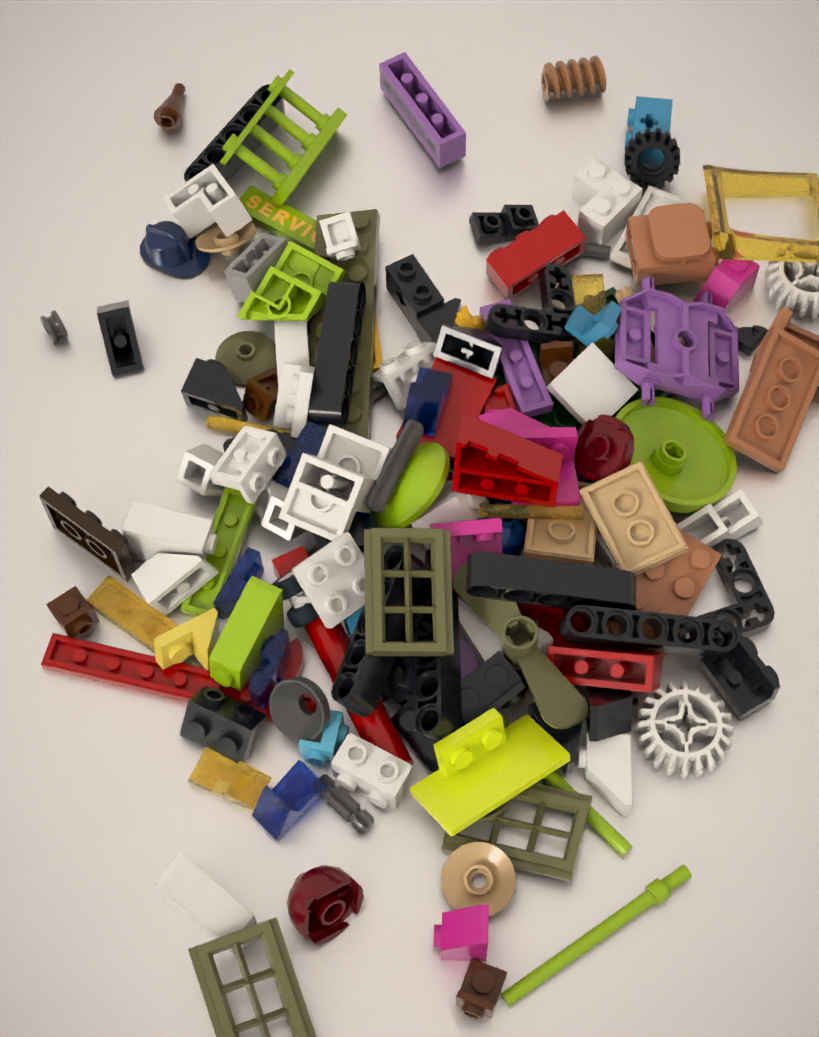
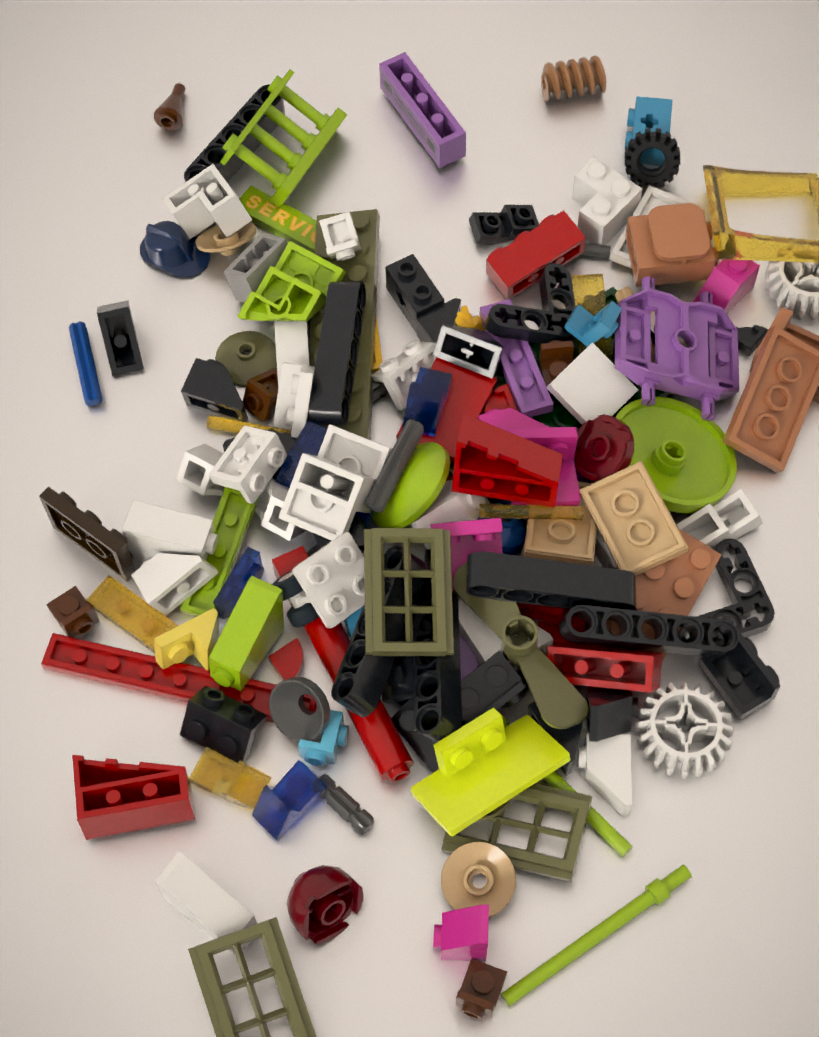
(53, 326): dark grey bush -> none
(85, 364): none -> blue axle
(129, 796): none -> red wedge
(274, 657): clear blue slope -> none
(370, 771): white bracket -> none

